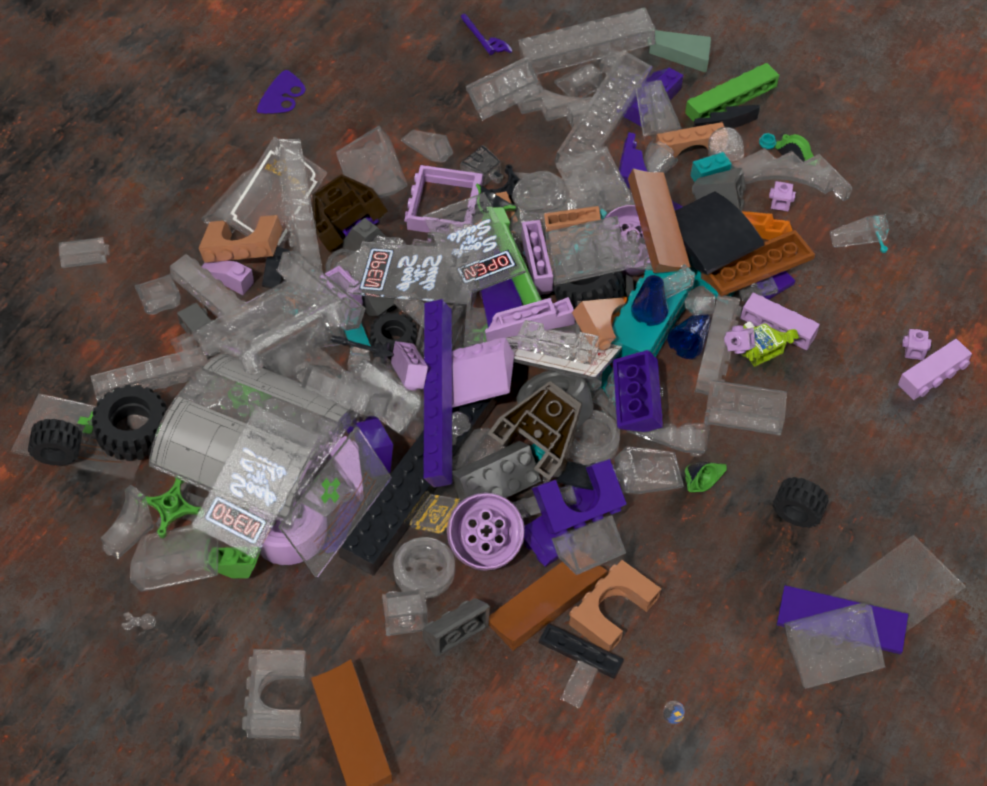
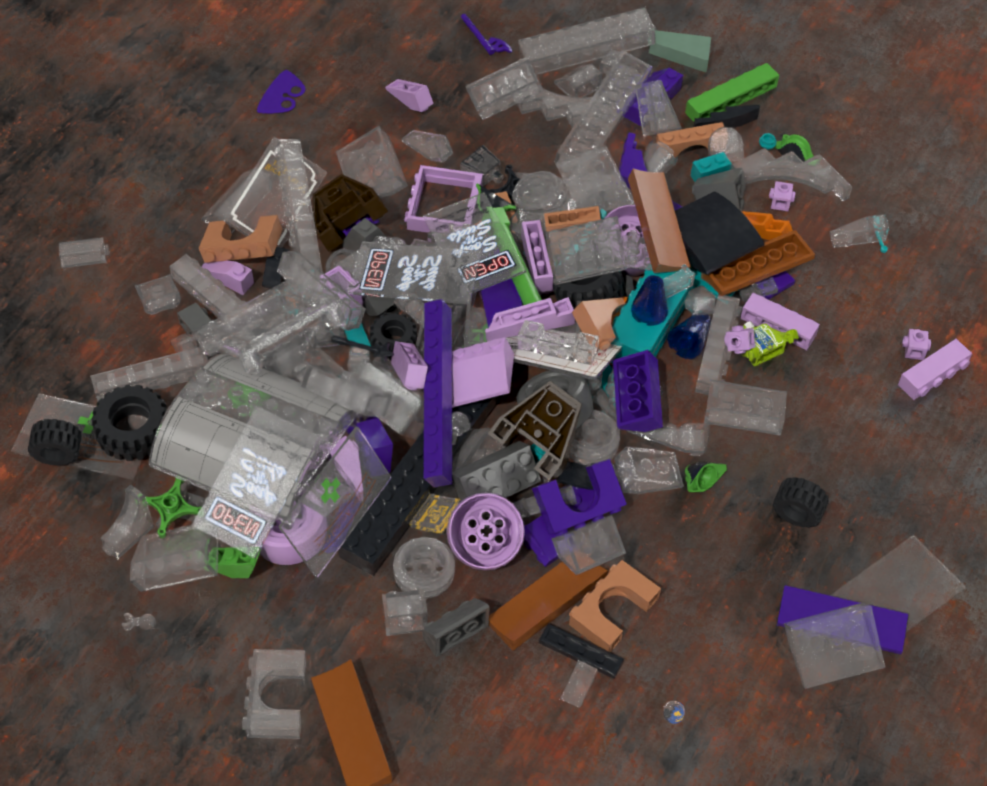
(411, 94): none -> lavender slope

